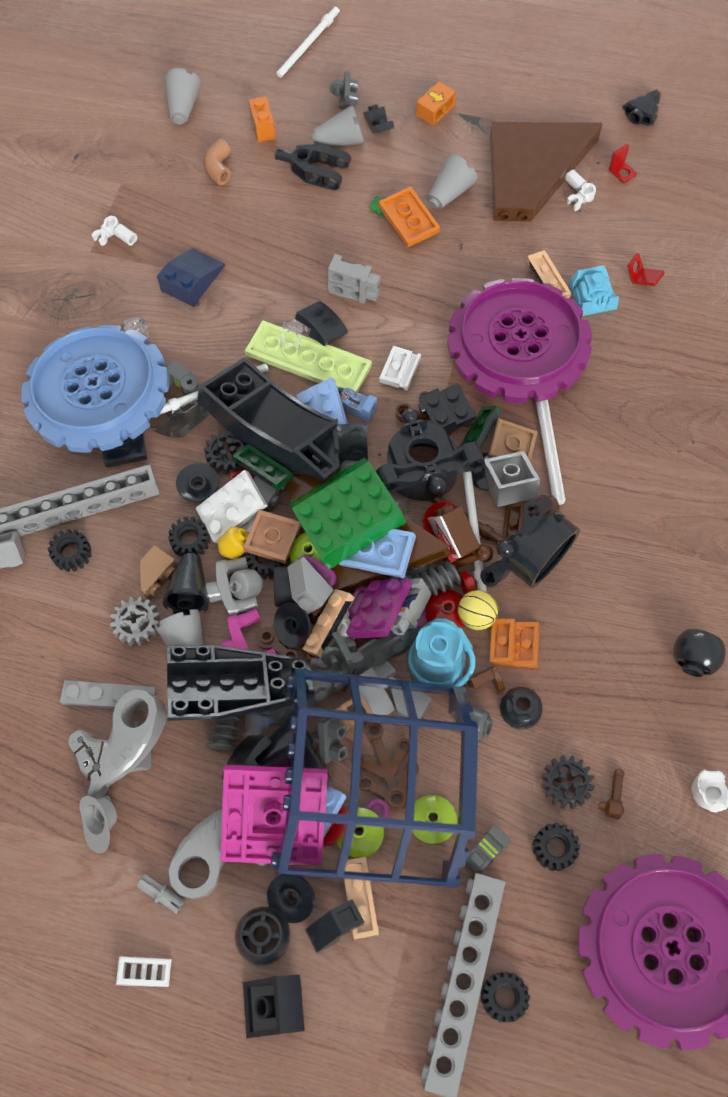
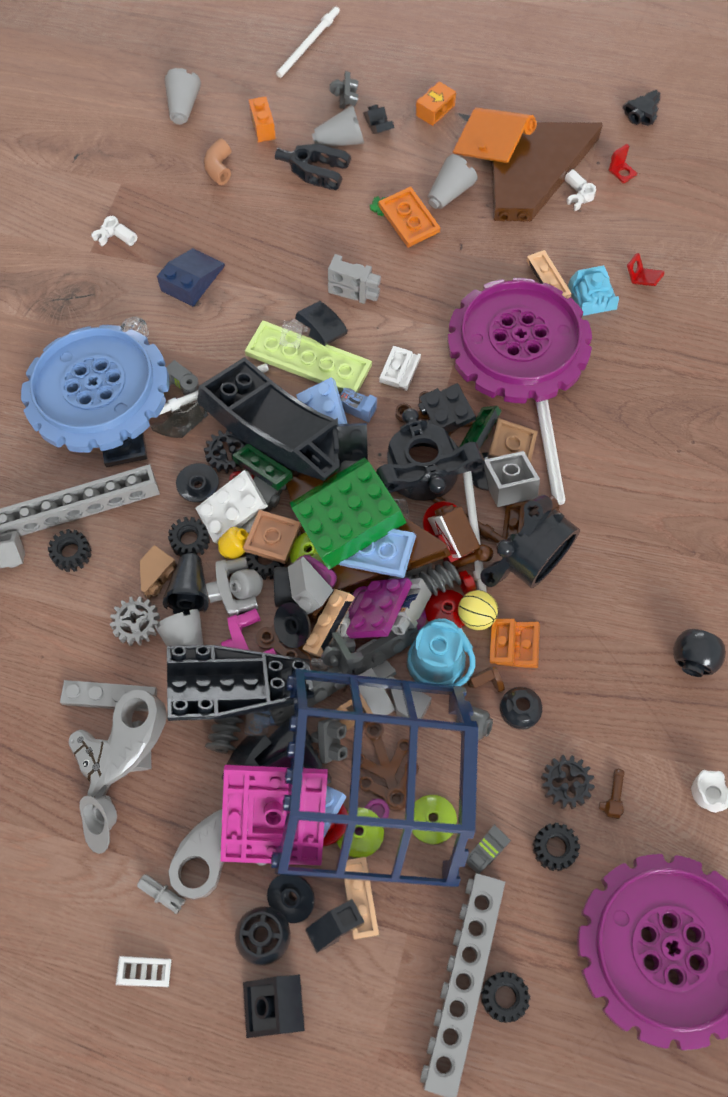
(493, 134): none -> orange door

